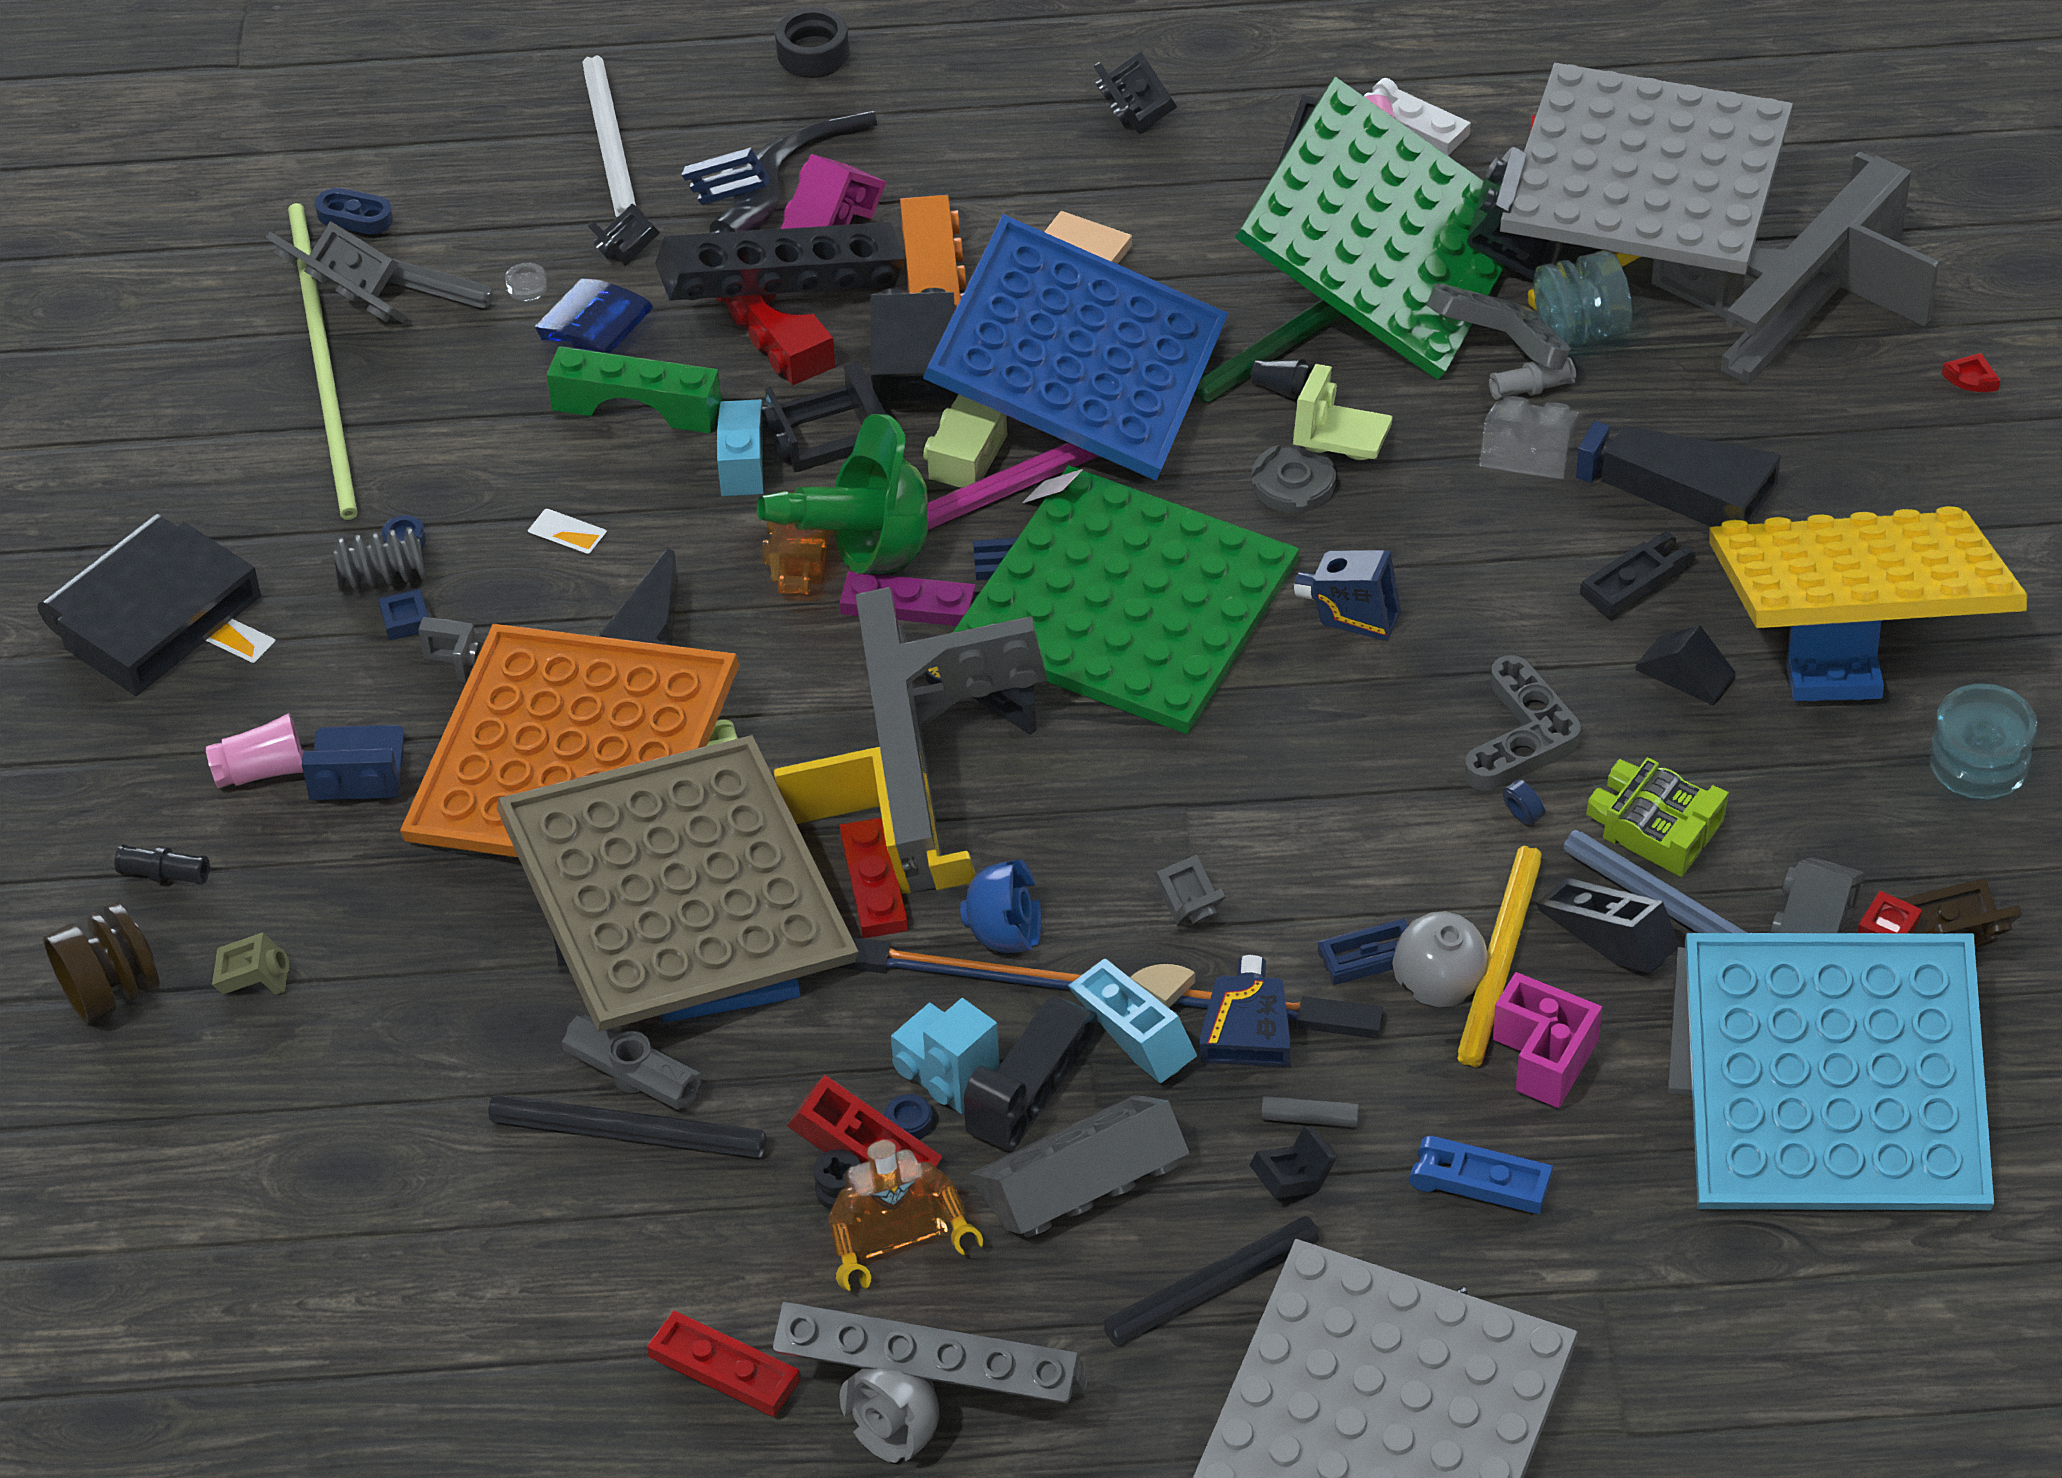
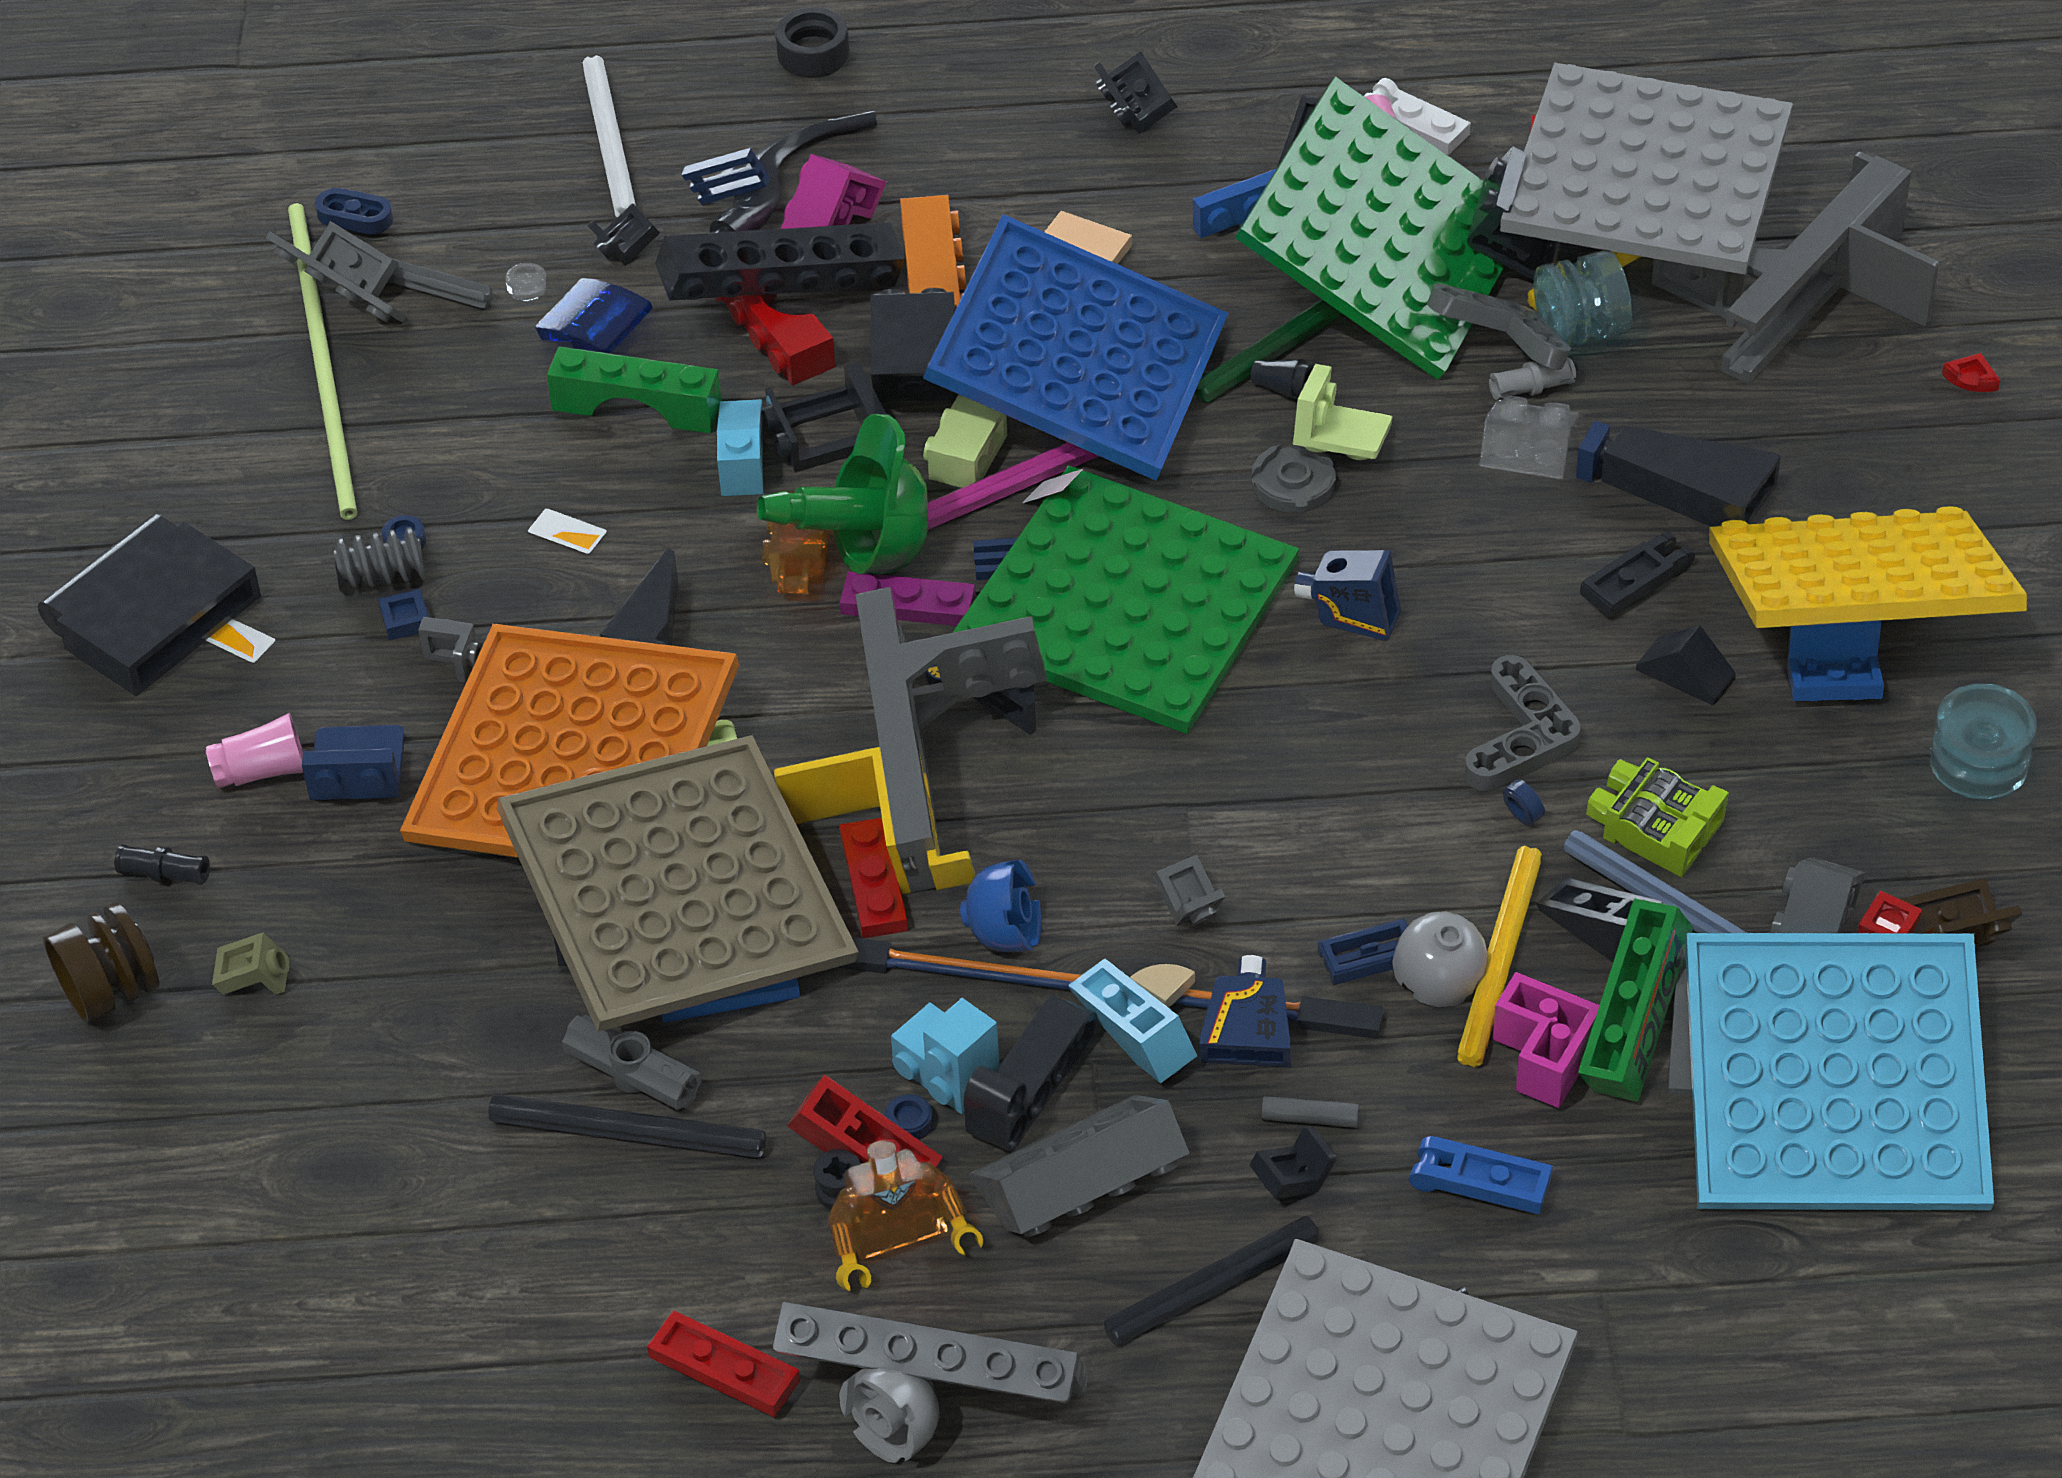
(1227, 205): none -> blue plate
(1635, 1000): none -> green brick

